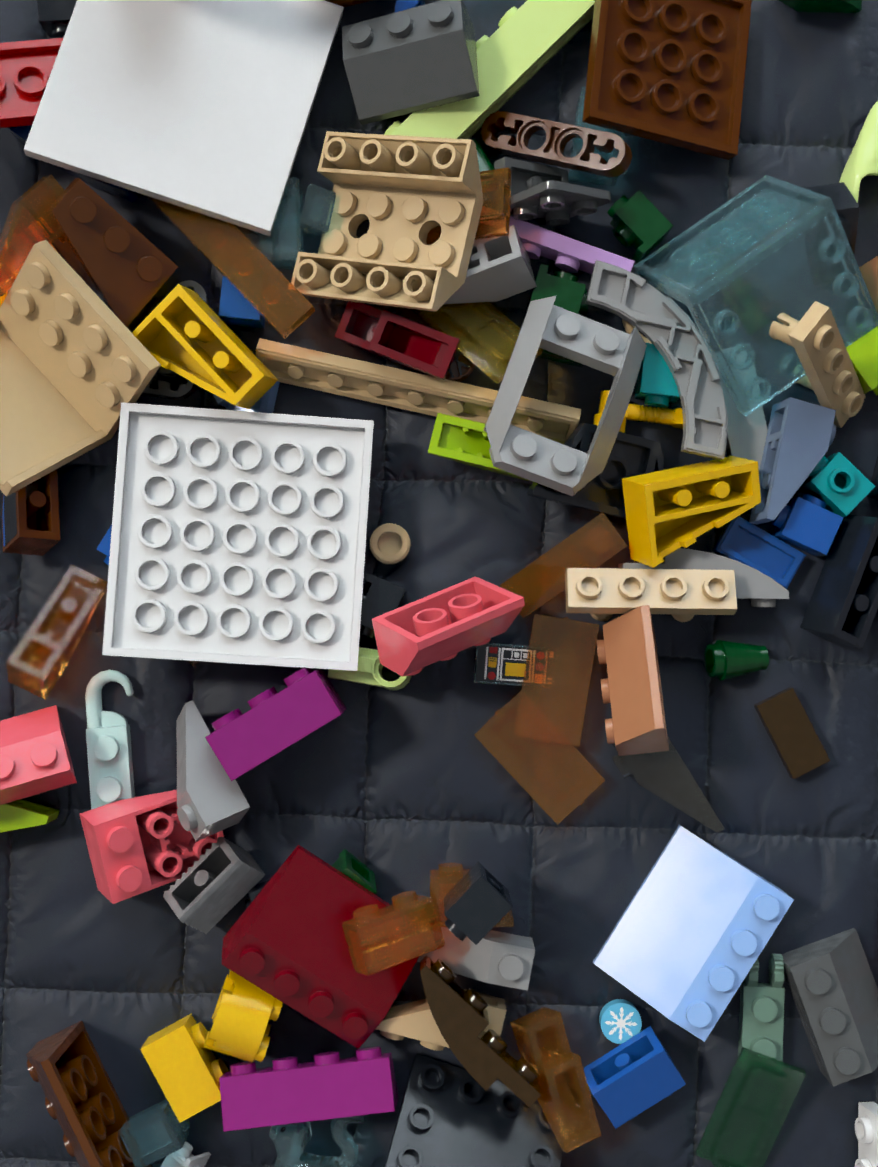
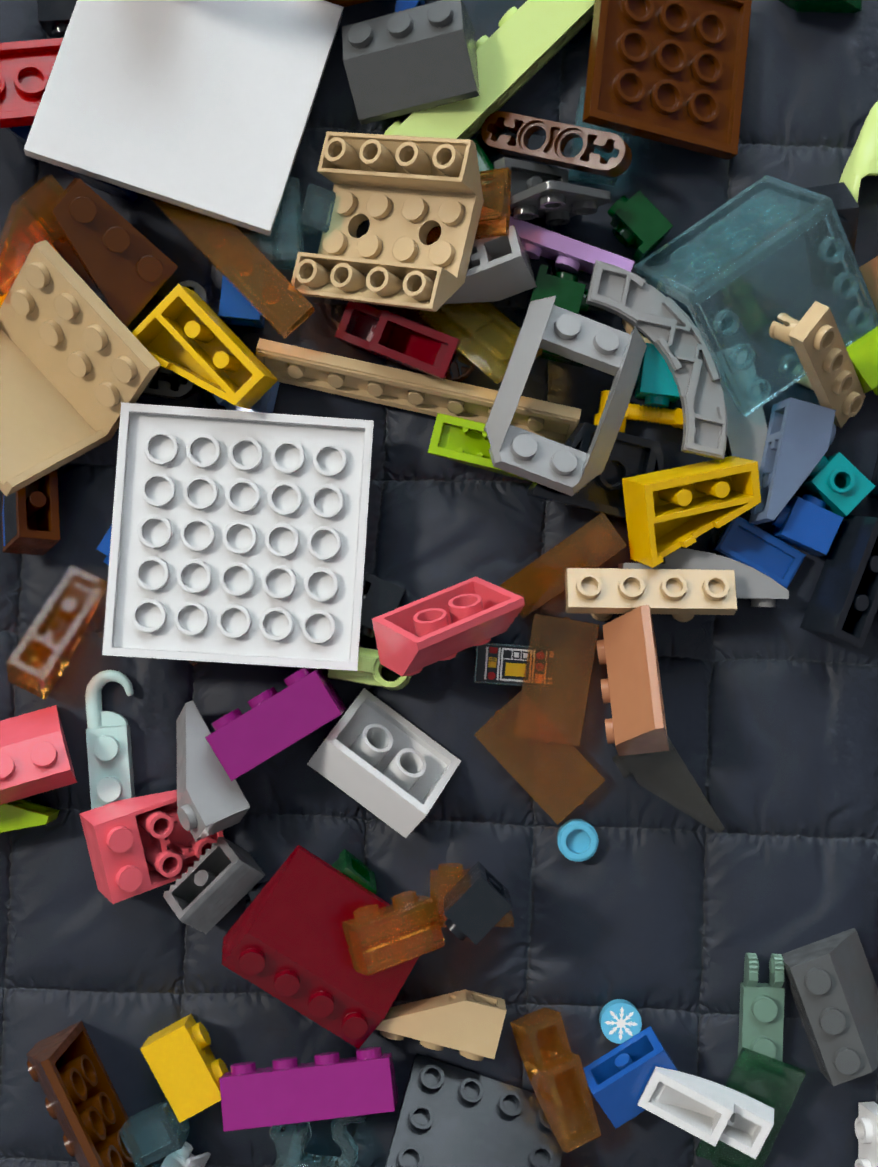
(242, 1020): yellow brick -> none
(385, 763): none -> white slope
(390, 543): tan tile -> none
(462, 1024): dark brown slope -> none
(495, 960): light grey slope -> none
(577, 840): none -> medium azure tile
(692, 932): light blue slope -> none
(708, 1110): none -> white slope
(734, 659): dark green cone -> none
(791, 733): dark brown tile -> none

